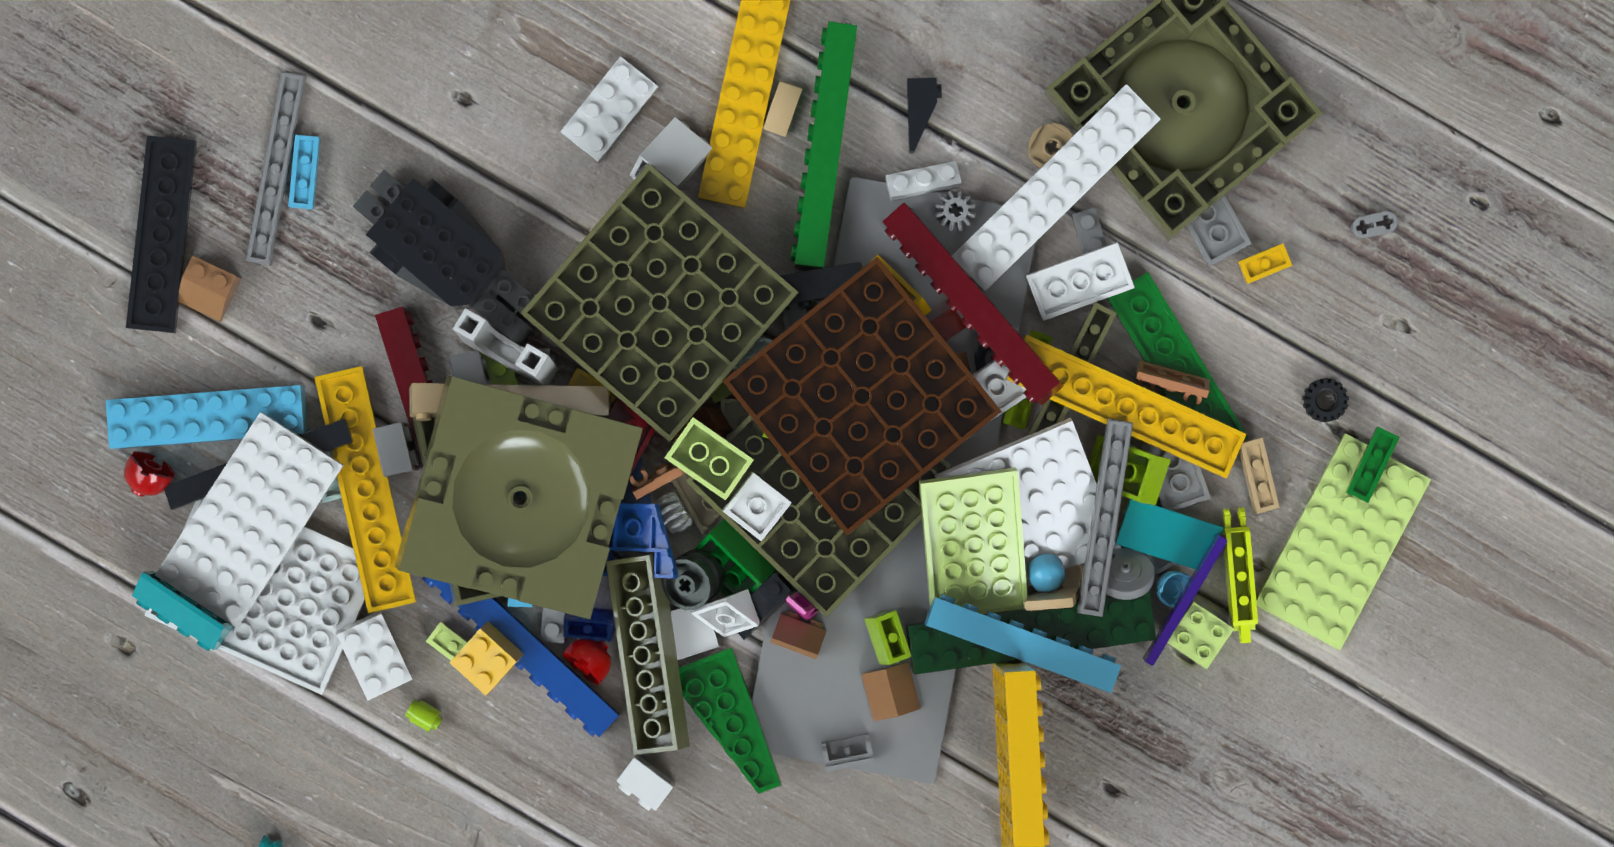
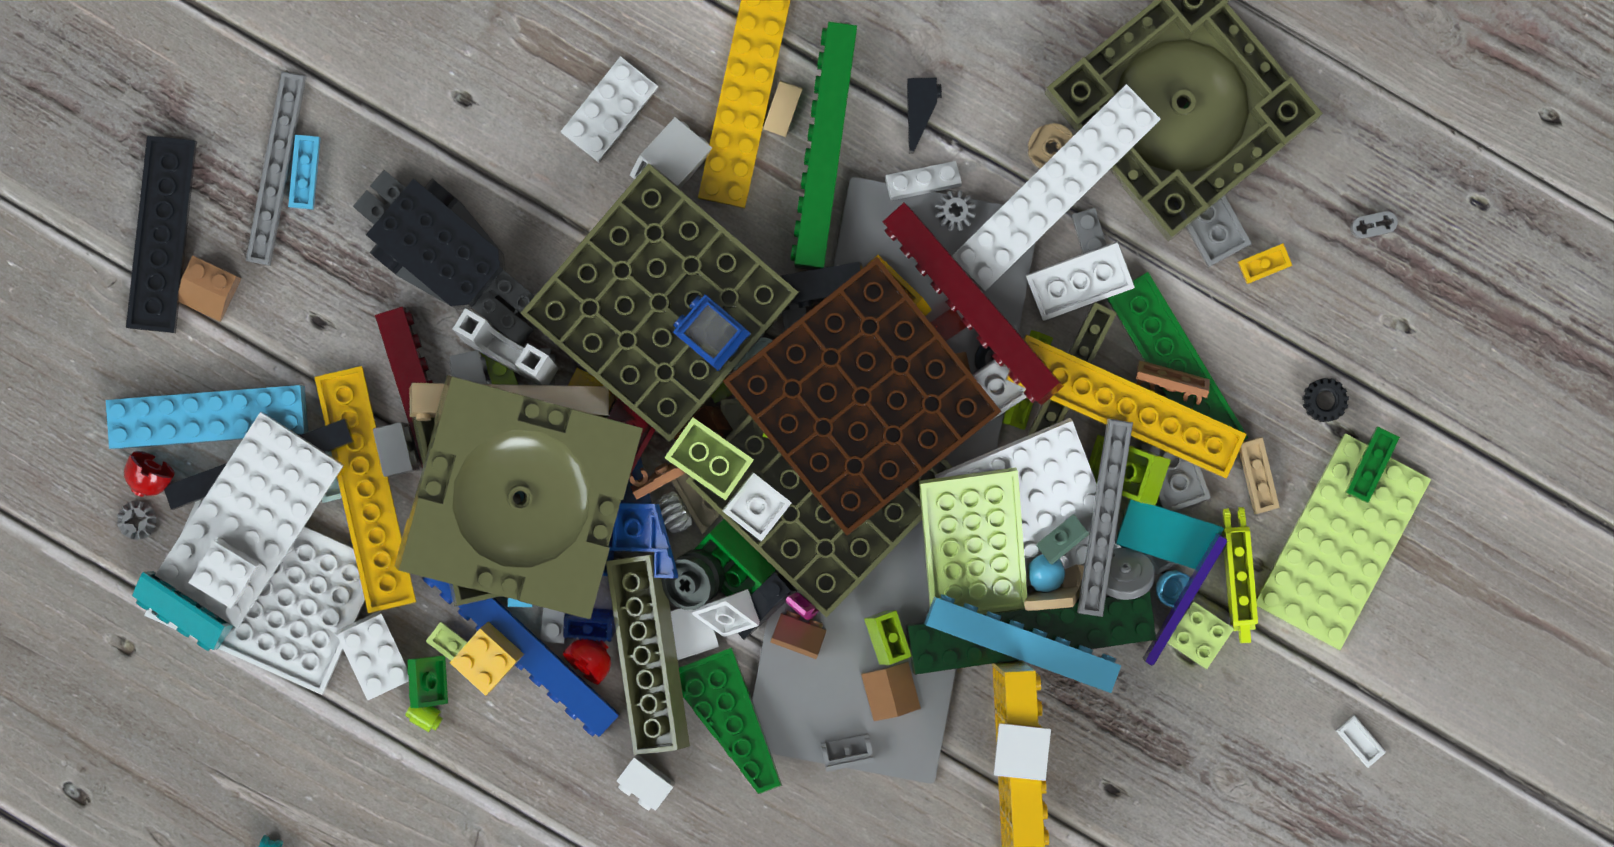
(145, 527): none -> light grey gear
(224, 573): none -> white brick
(427, 681): none -> green plate
(710, 331): none -> window
(1022, 752): none -> white tile
(1062, 539): none -> sand green plate
(1360, 741): none -> white tile

